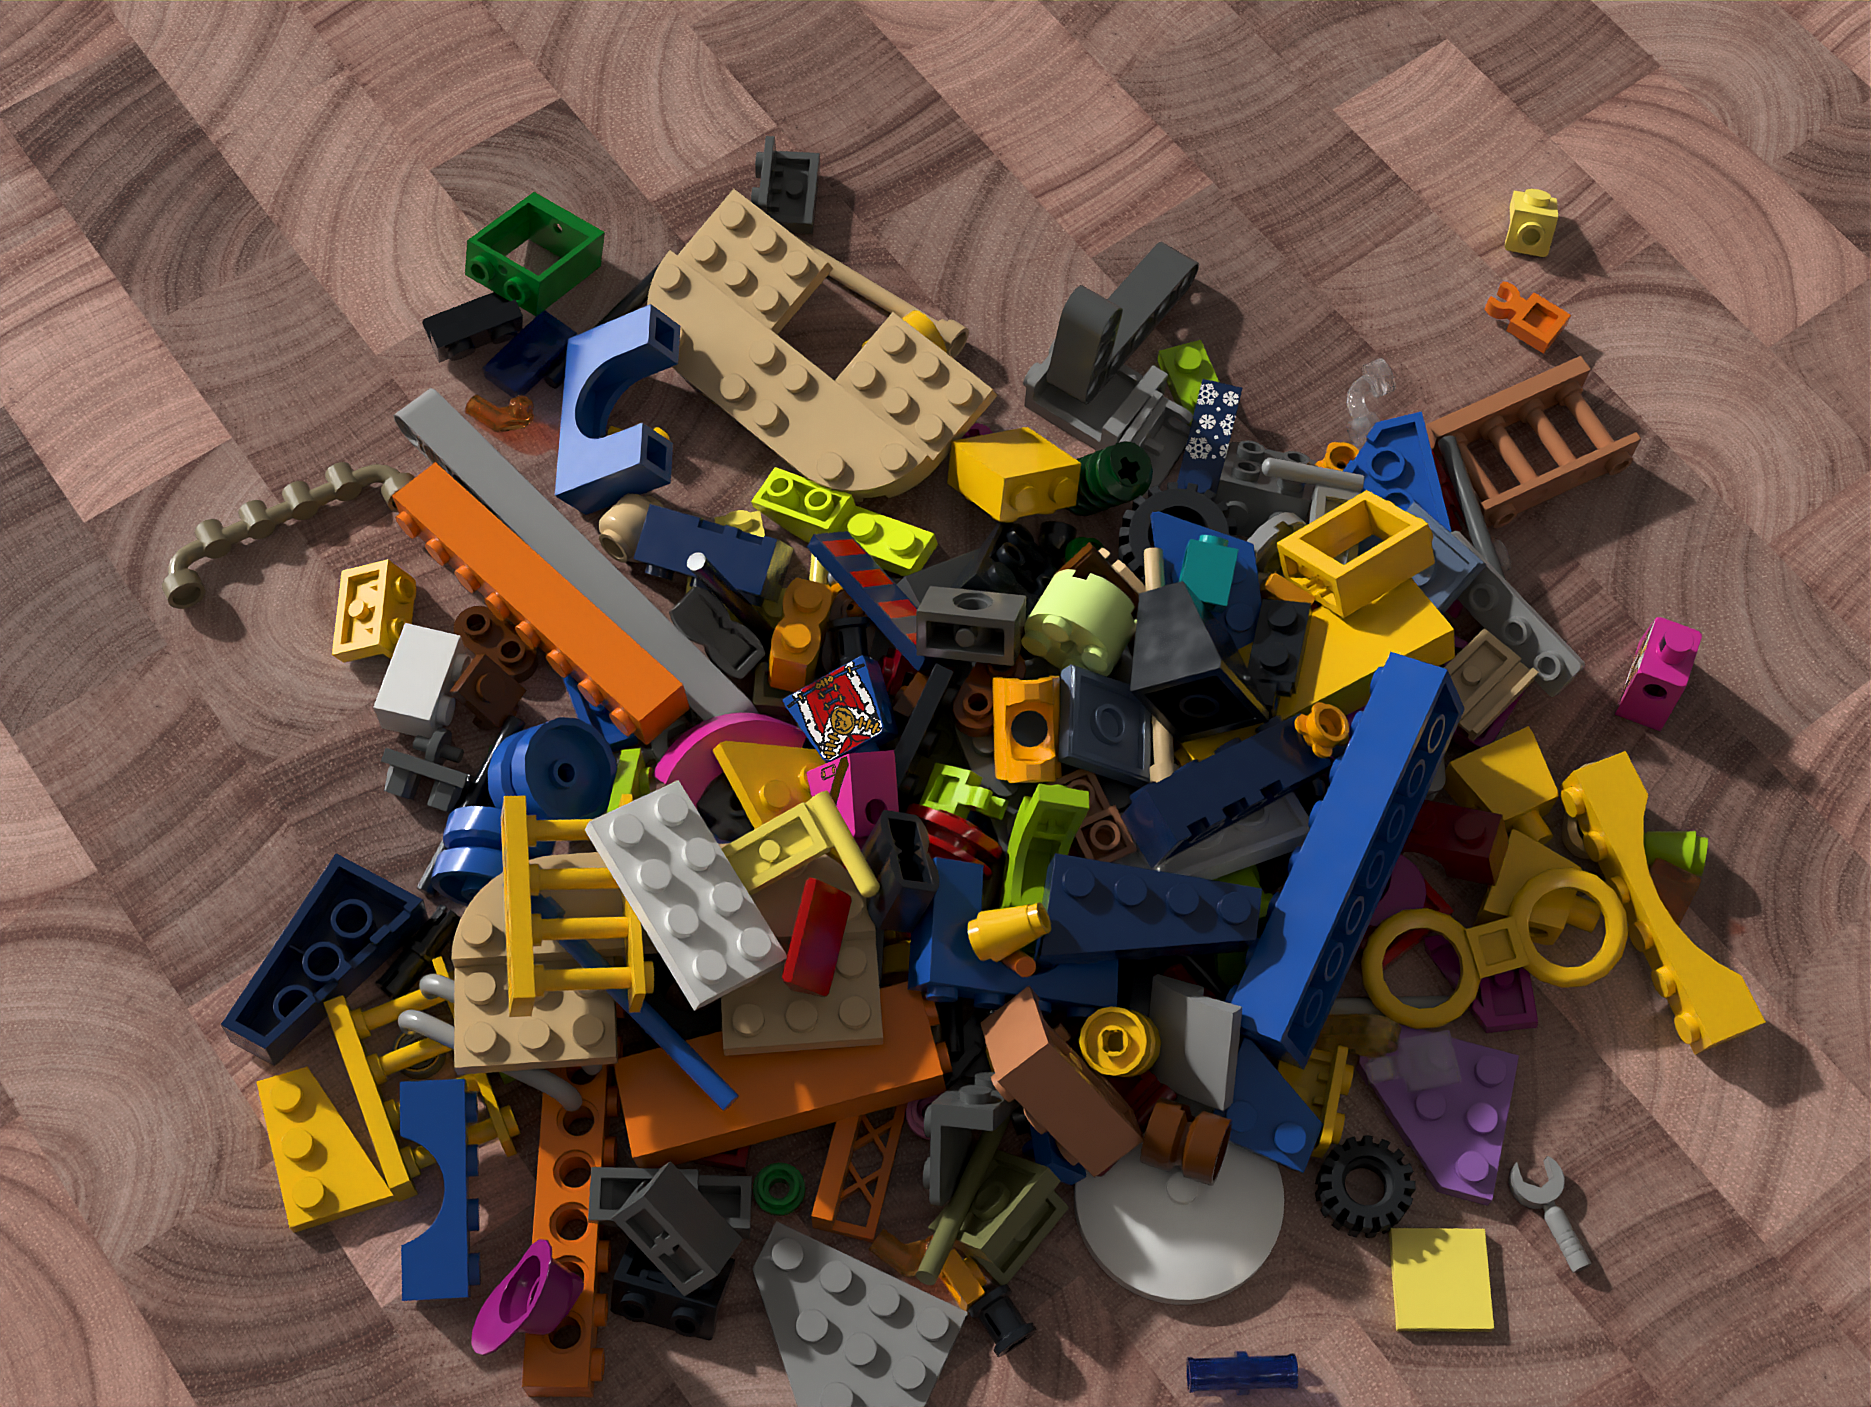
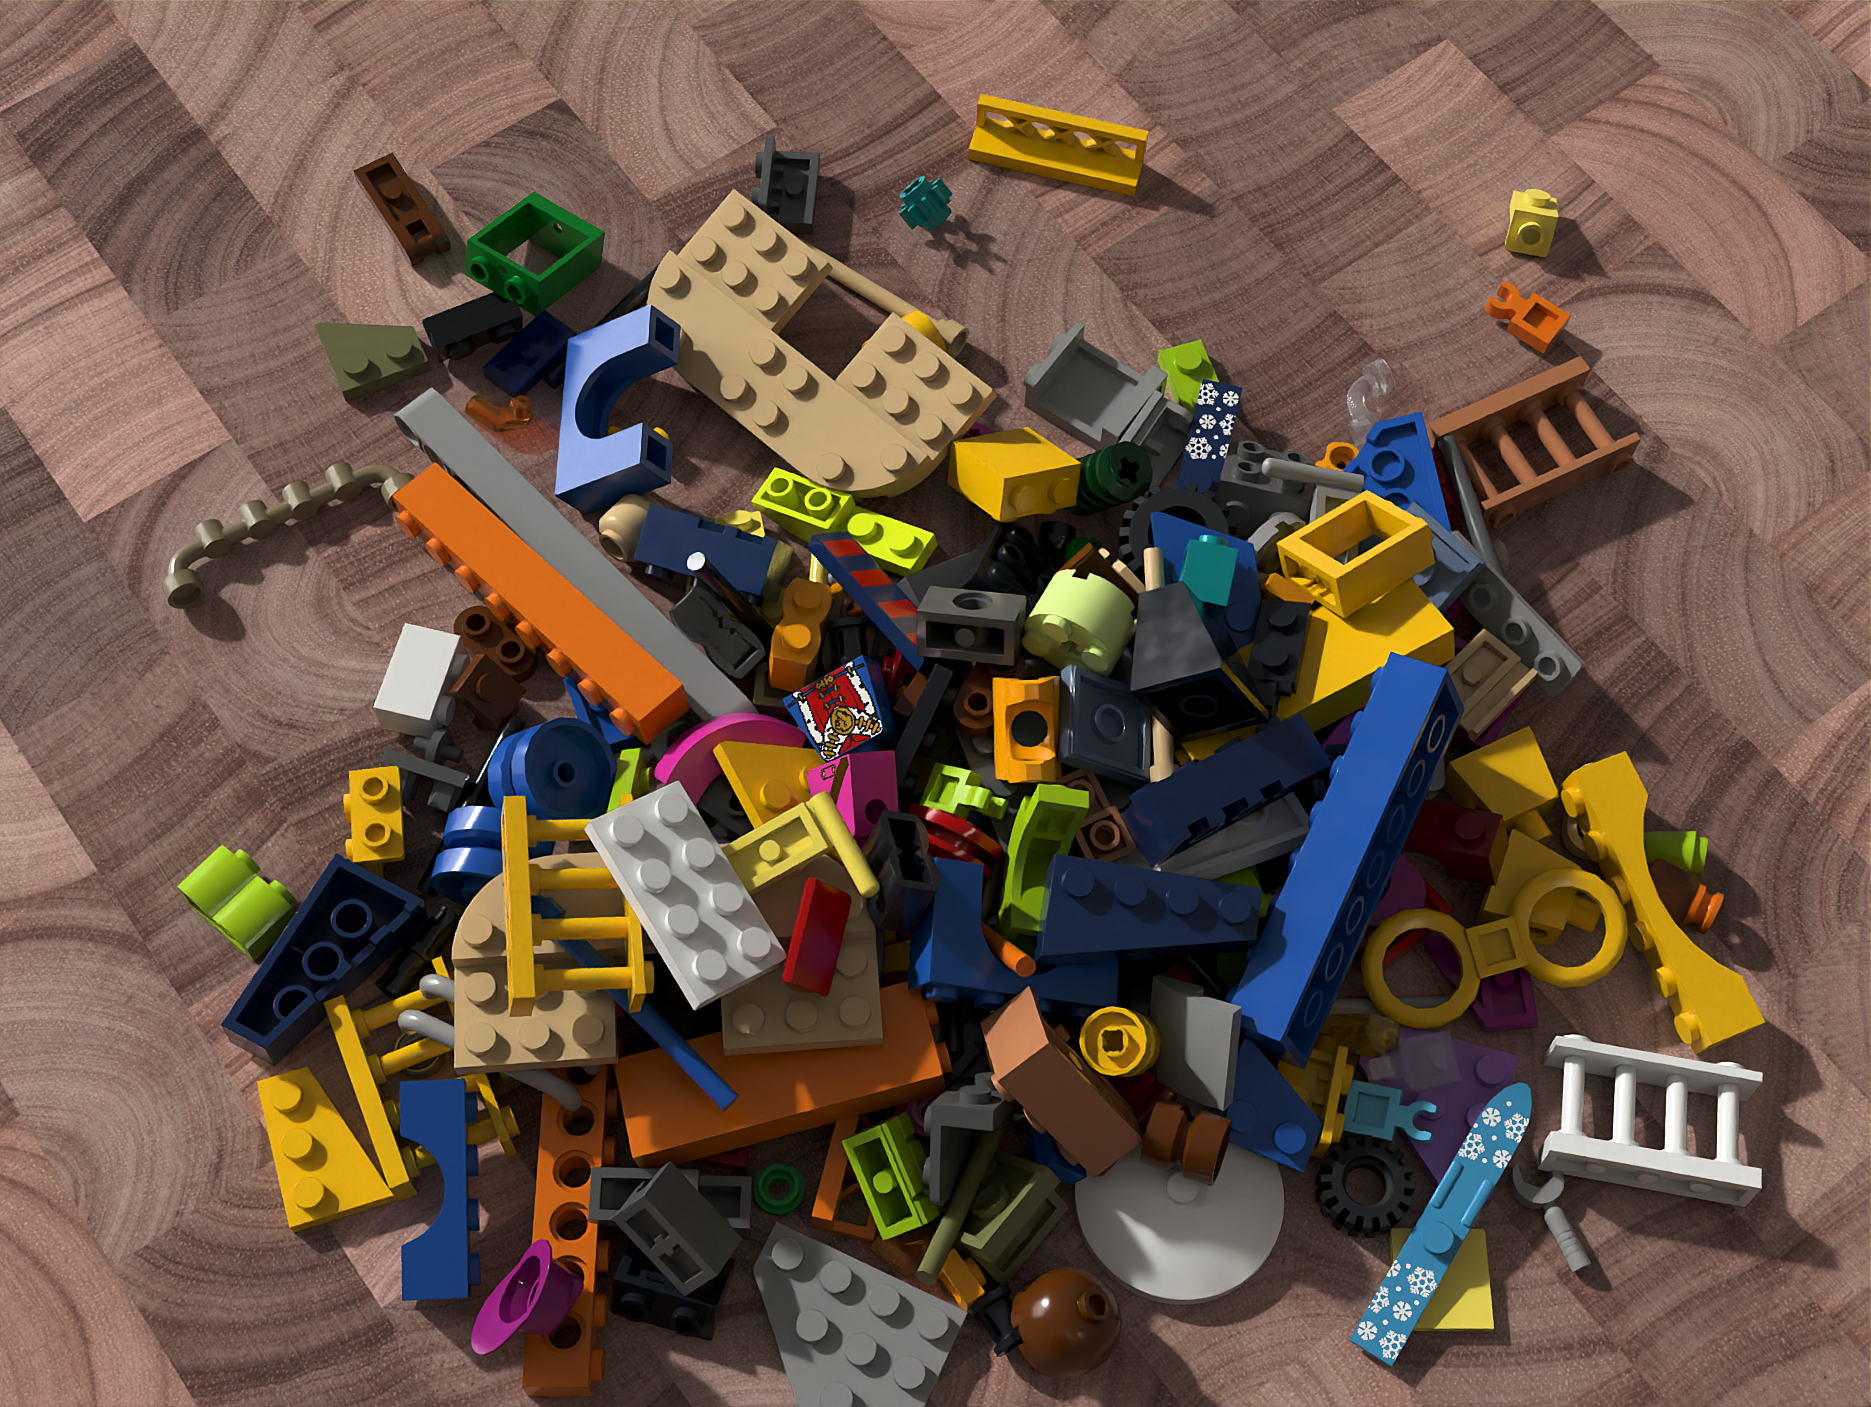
(239, 901): none -> lime brick
(371, 355): none -> olive wing
(372, 610): yellow bracket -> none
(375, 818): none -> yellow bracket
(401, 208): none -> reddish brown plate
(891, 1175): none -> lime brick
(925, 203): none -> teal gear
(1006, 930): yellow cone -> none
(1058, 151): none -> yellow fence
(1066, 1322): none -> reddish brown cylinder
(1103, 333): dark grey beam -> none
(1242, 1373): clear blue pin -> none
(1323, 728): light orange plate -> none
(1379, 1112): none -> medium azure plate
(1444, 1224): none -> dark azure piece
(1621, 1158): none -> white fence
(1663, 659): dark pink torso -> none
(1703, 909): none -> orange bush

